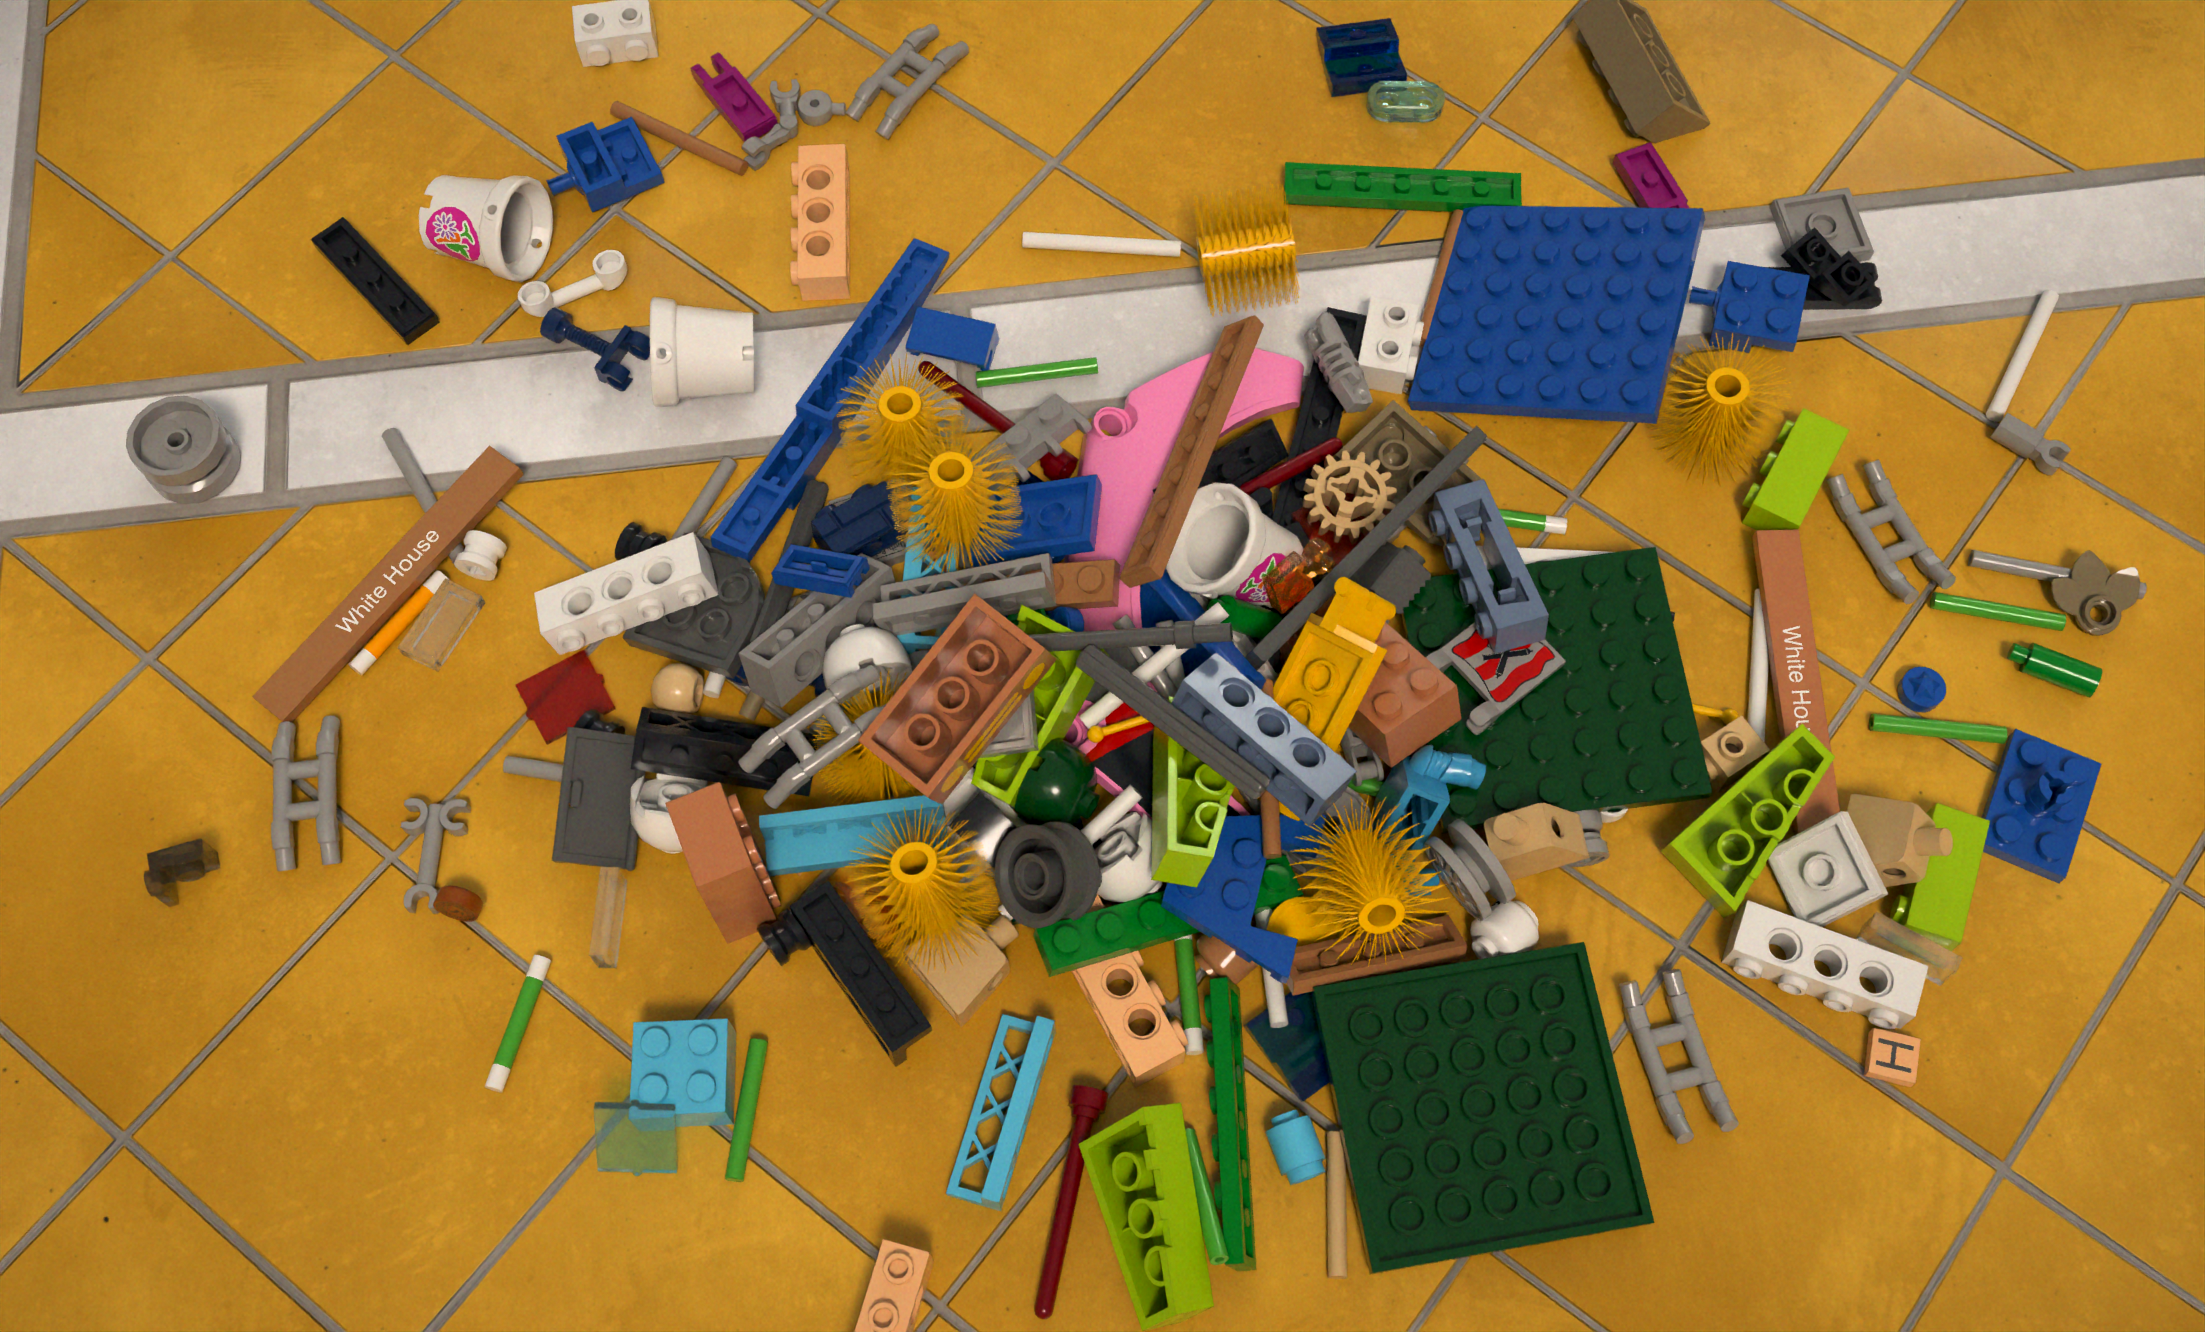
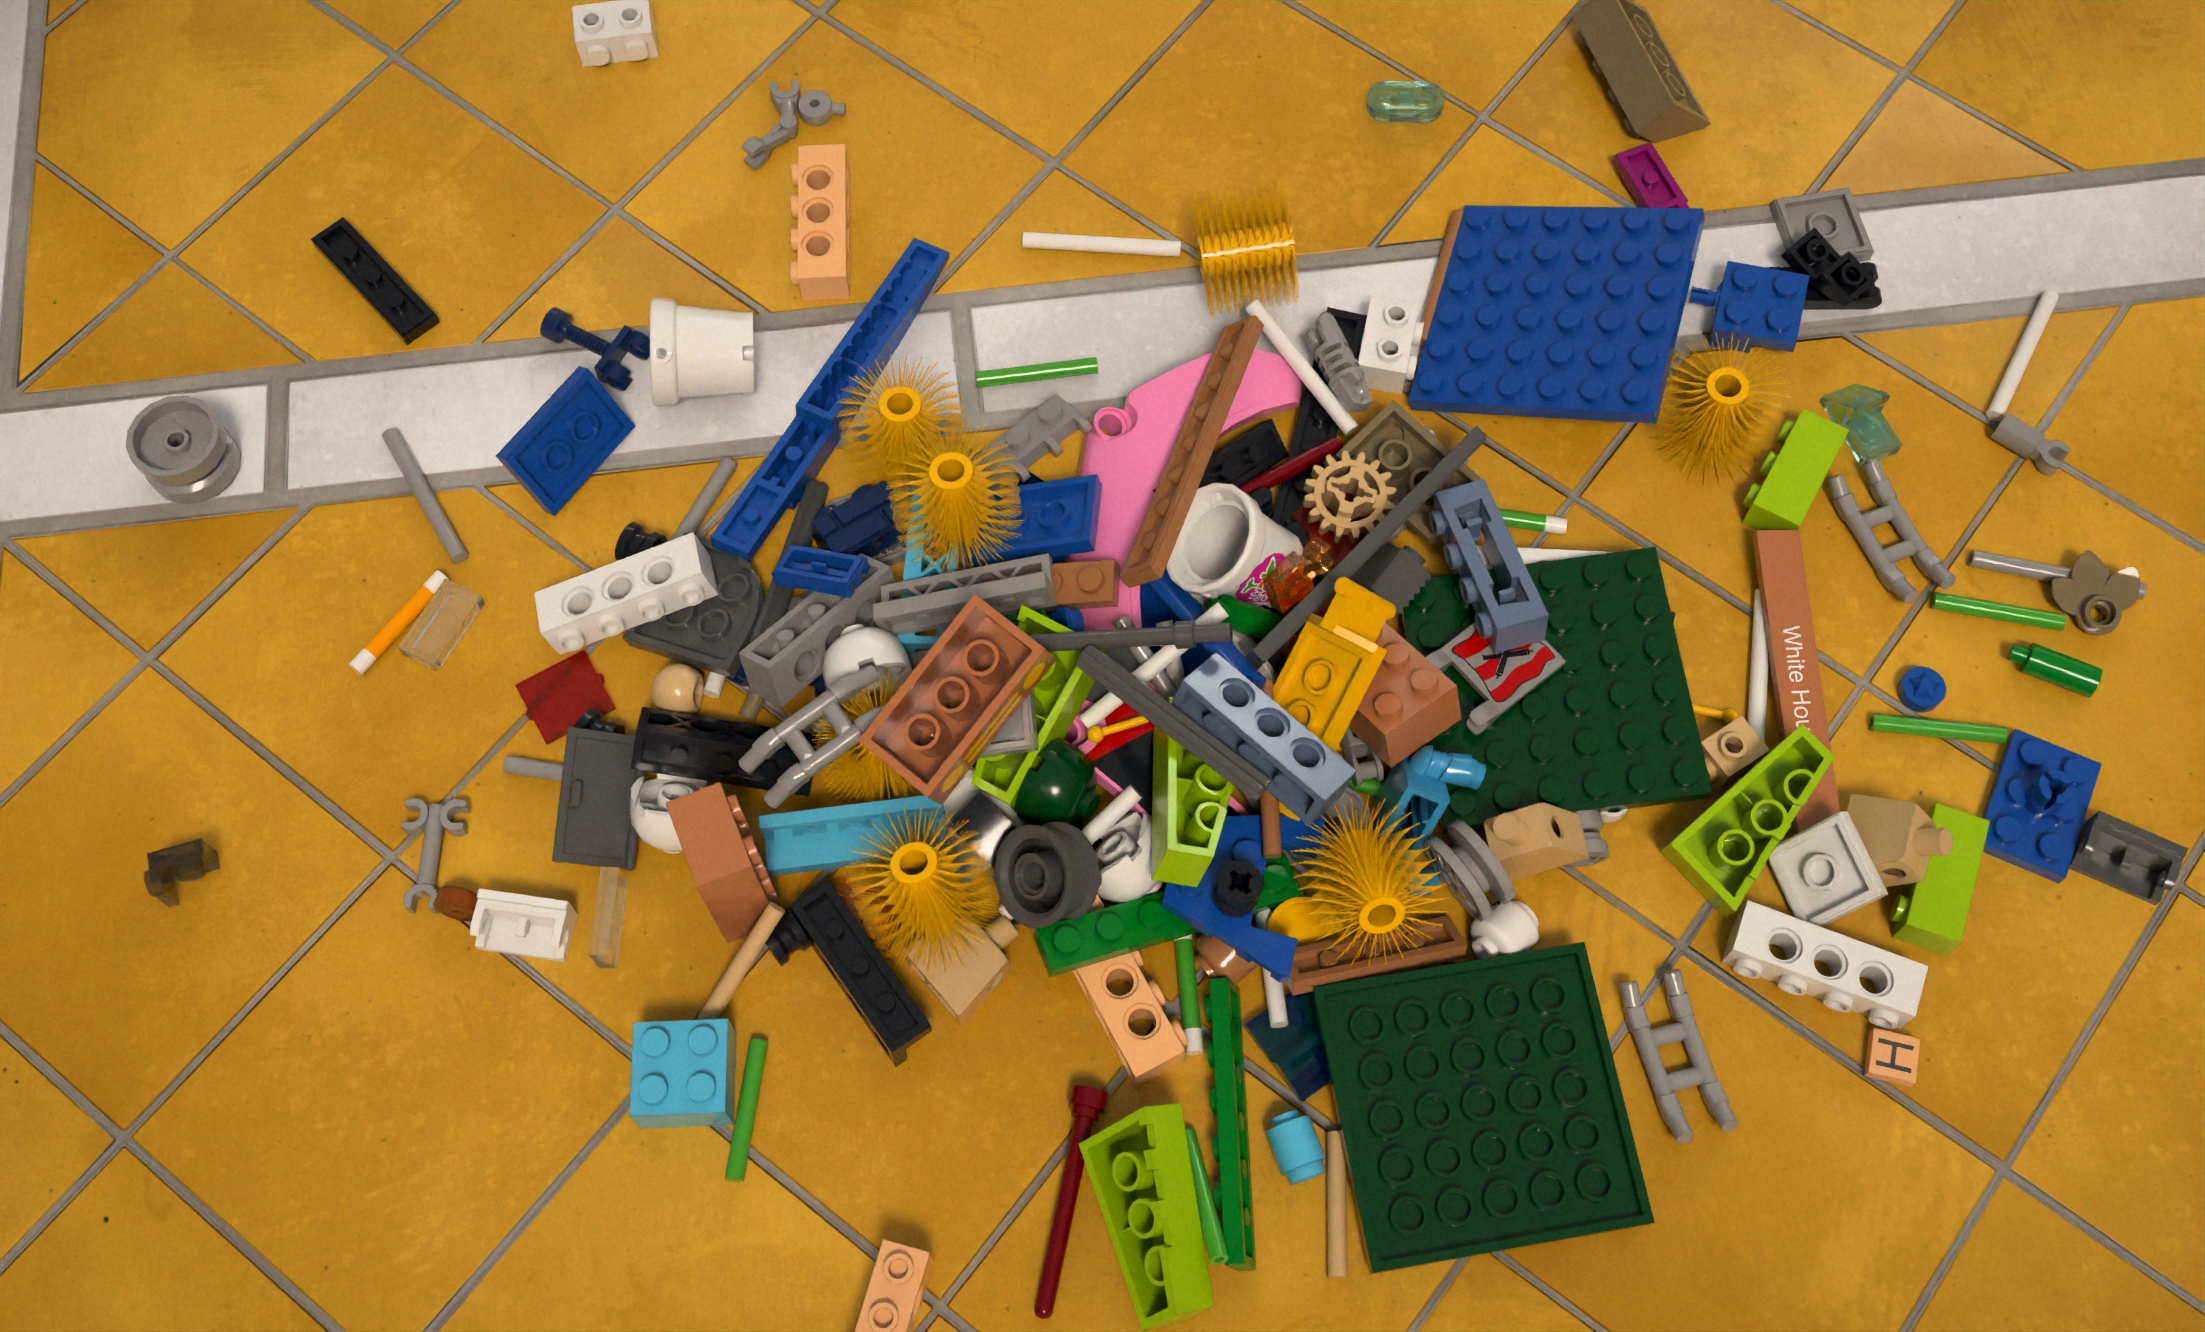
(322, 809): light grey piece -> none
(388, 585): medium nougat tile -> none
(480, 555): white wheel -> none
(489, 223): white piece -> none
(517, 1023): bright green bar -> none
(523, 925): none -> white hinge
(565, 440): none -> blue plate
(606, 163): blue plate -> none
(610, 273): white bar -> none
(636, 1137): clear light blue piece -> none
(680, 138): medium nougat bar -> none
(735, 99): magenta hinge -> none
(742, 962): none -> tan bar
(905, 95): light grey piece -> none
(953, 337): blue hinge -> none
(1017, 1115): medium azure fence -> none
(1054, 467): dark red piece -> none
(1231, 898): none -> black wheel
(1303, 369): none -> white bar
(1359, 55): slope -> none
(1398, 187): green plate -> none
(1860, 412): none -> clear light blue slope
(1900, 940): clear tile -> none
(2127, 857): none -> dark grey hinge

